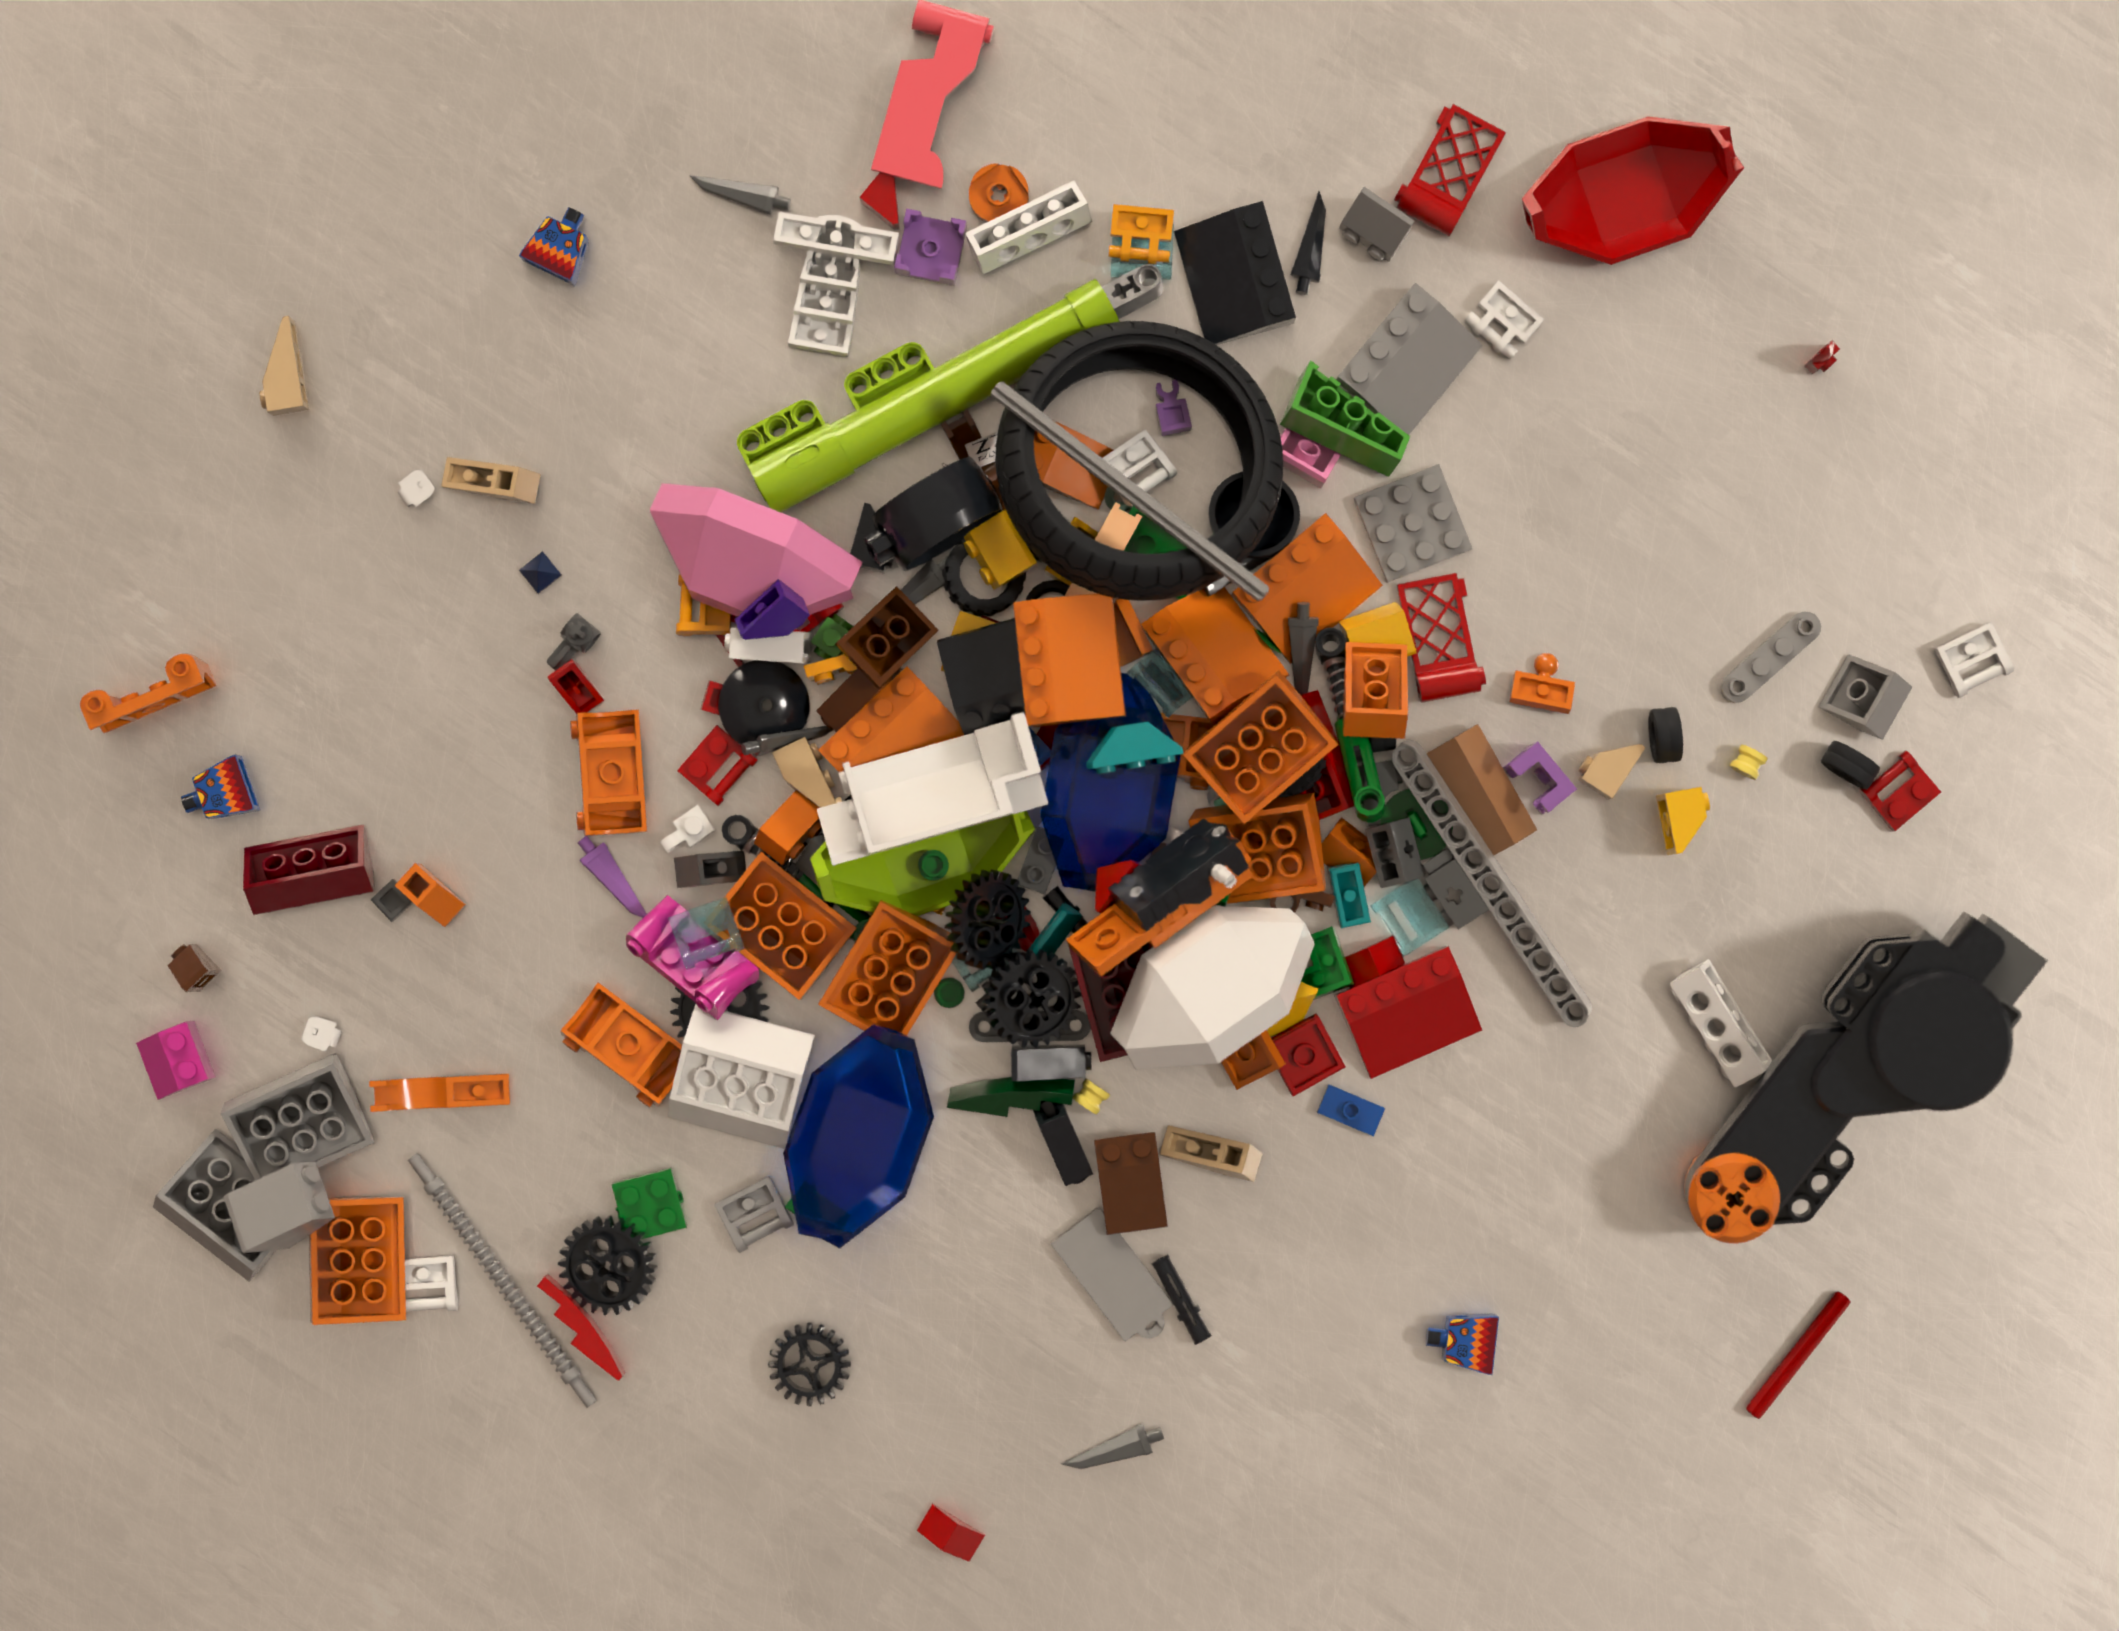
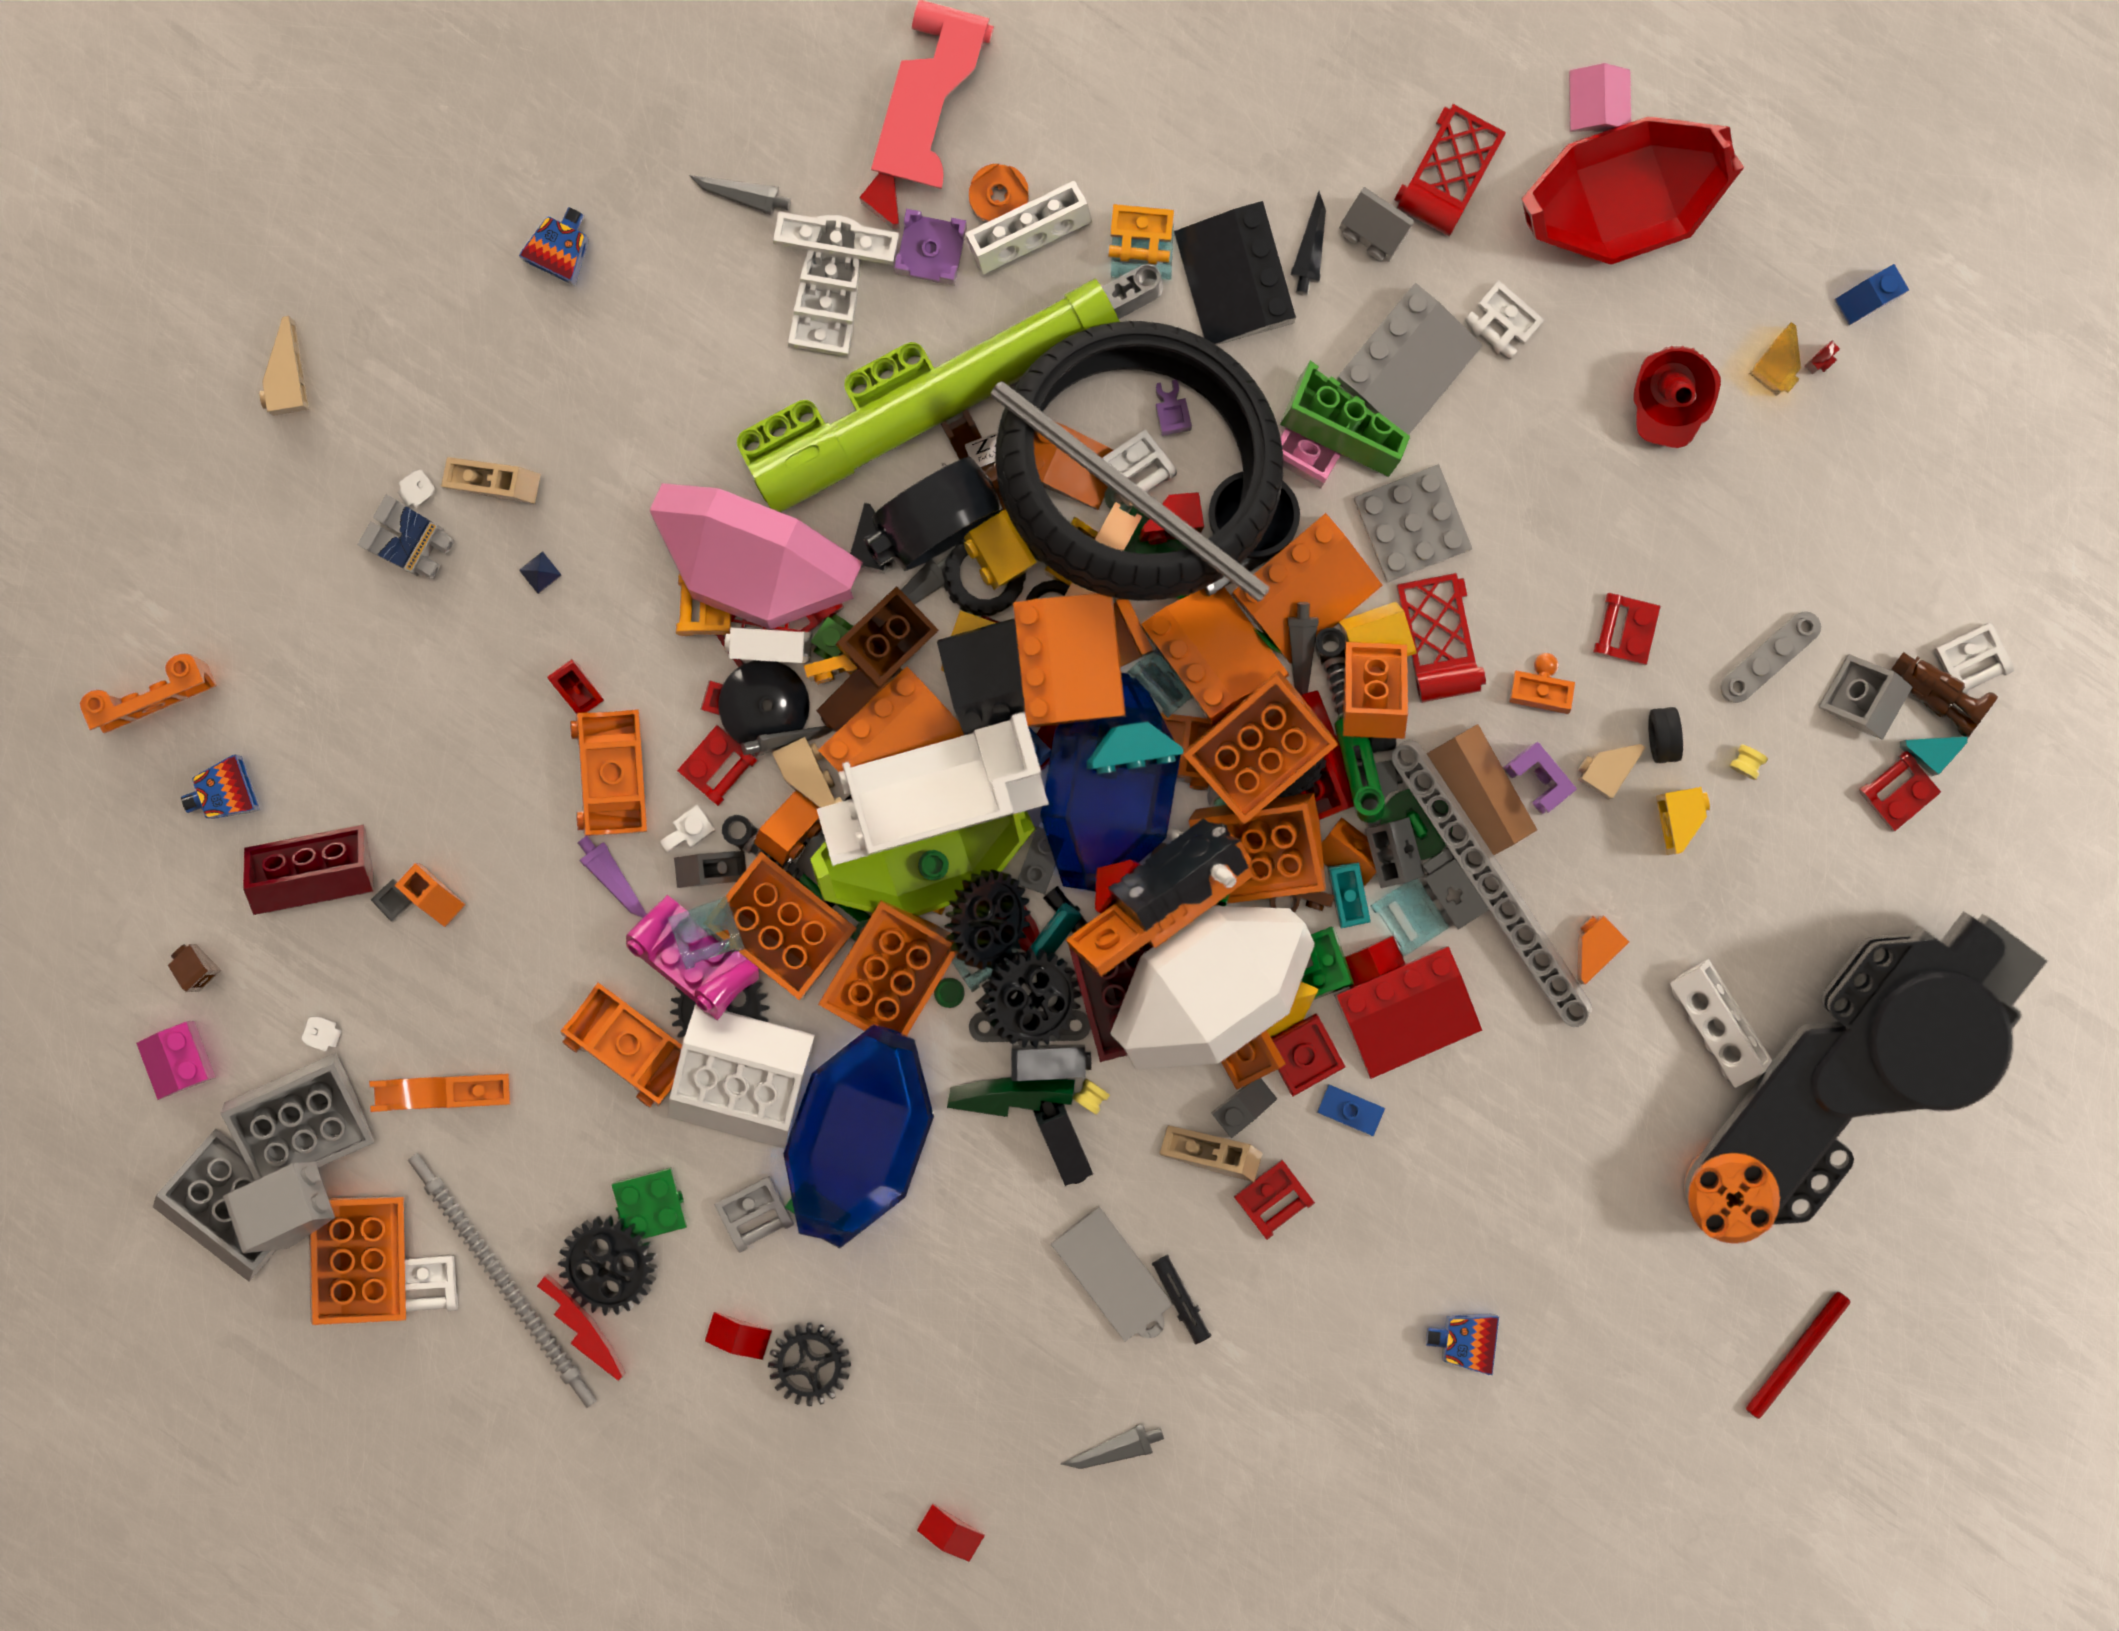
(415, 542): none -> hips
(577, 636): dark grey axle -> none
(738, 1336): none -> red slope
(773, 613): dark purple slope -> none
(1130, 1183): reddish brown slope -> none
(1186, 507): none -> red slope
(1244, 1107): none -> dark grey slope
(1269, 1190): none -> red plate
(1597, 947): none -> orange slope
(1599, 97): none -> bright pink slope
(1636, 631): none -> red plate
(1674, 395): none -> red piece
(1780, 362): none -> clear yellow slope
(1850, 765): black tyre -> none
(1872, 294): none -> blue slope
(1934, 753): none -> teal slope
(1941, 690): none -> reddish brown piece

